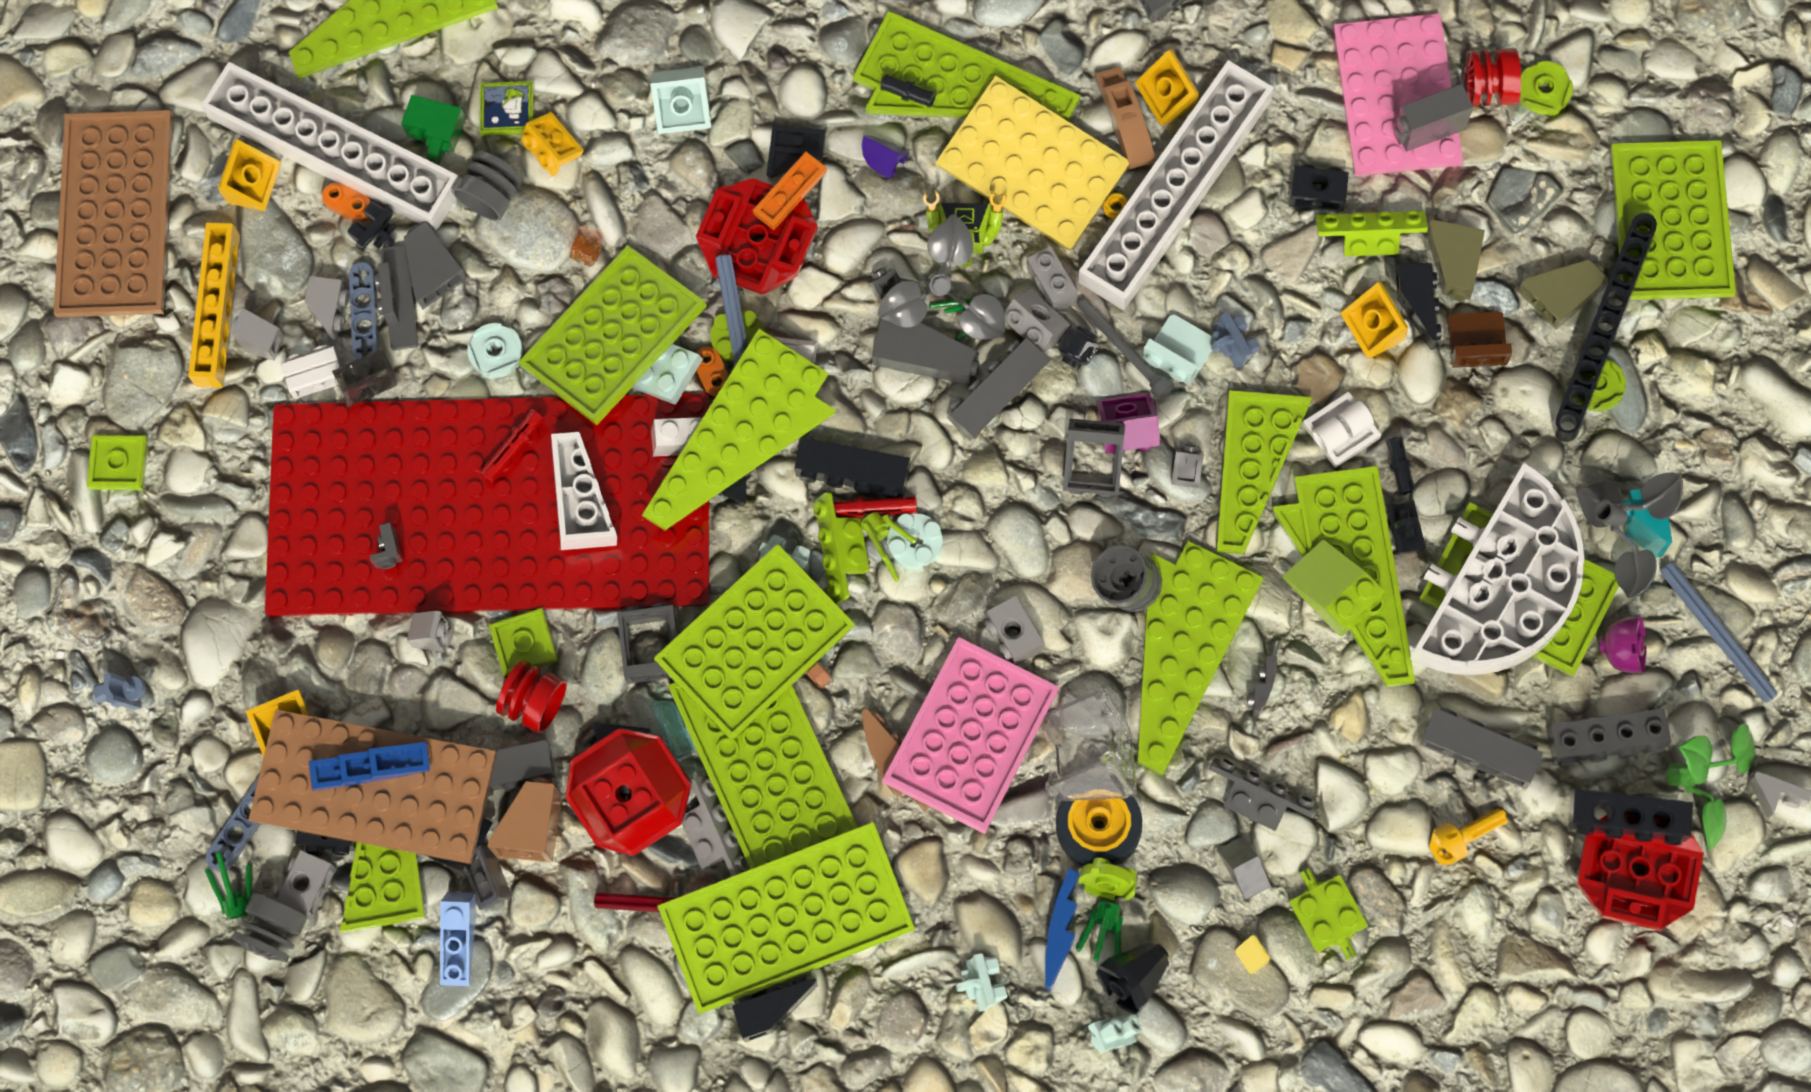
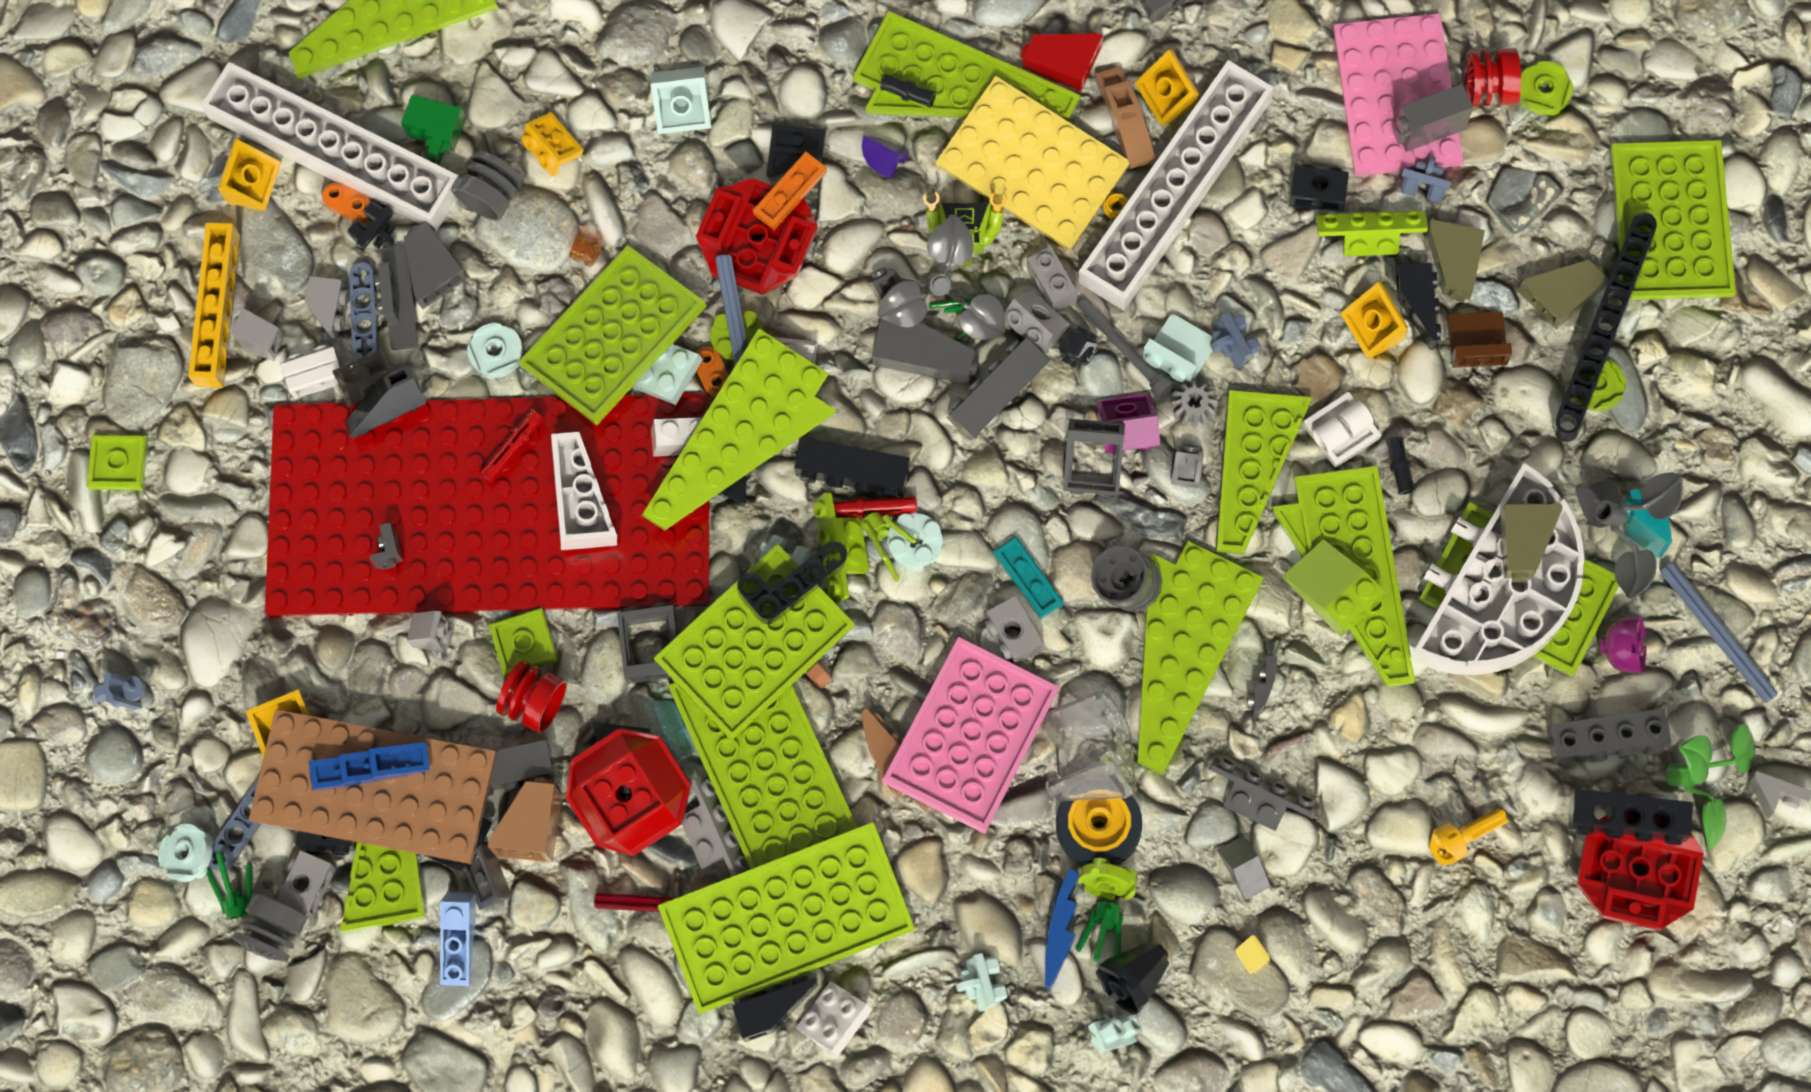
(113, 214): medium nougat plate -> none
(198, 858): none -> light aqua plate
(388, 399): none -> black slope
(506, 107): tile -> none
(795, 578): none -> black beam
(834, 1019): none -> white plate
(1028, 578): none -> teal tile
(1063, 57): none -> red slope
(1191, 414): none -> light grey gear
(1328, 914): lime plate -> none
(1405, 527): black hips -> none
(1437, 186): none -> sand blue hips
(1481, 748): dark grey brick -> none
(1525, 537): none -> olive slope

